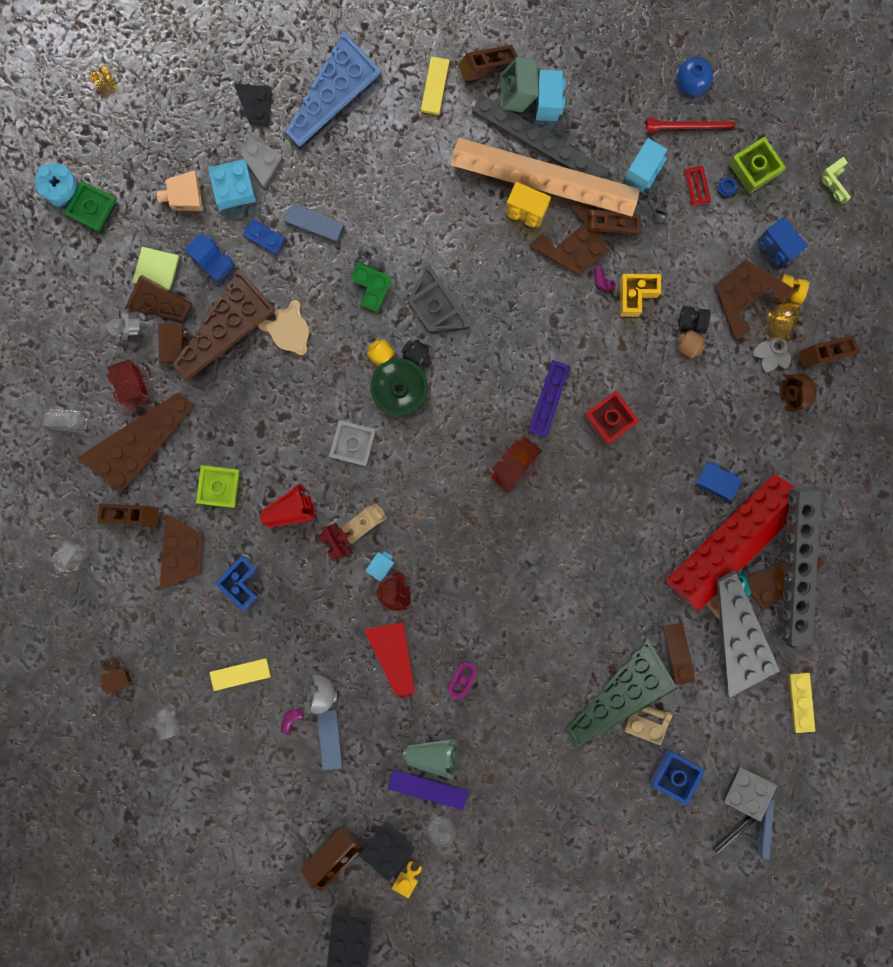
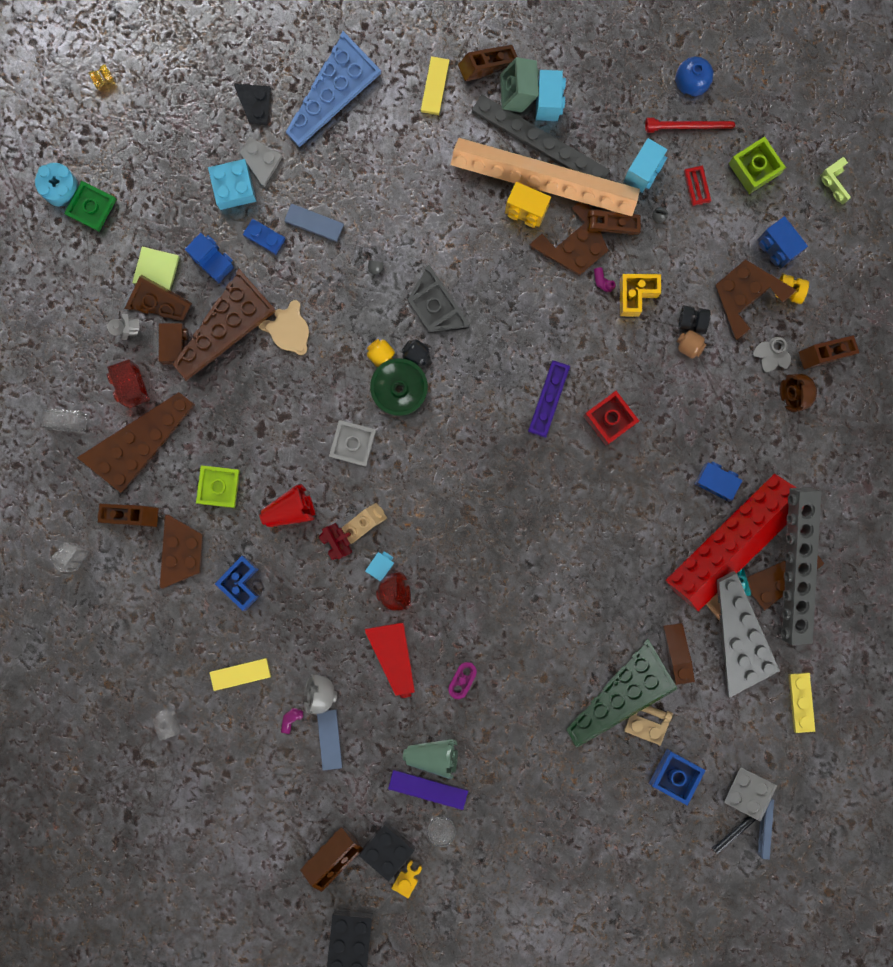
(116, 678): reddish brown brick -> none
(182, 192): light nougat torso -> none
(376, 283): green plate -> none
(515, 463): clear red brick -> none
(727, 186): blue plate -> none
(784, 320): clear yellow cylinder -> none

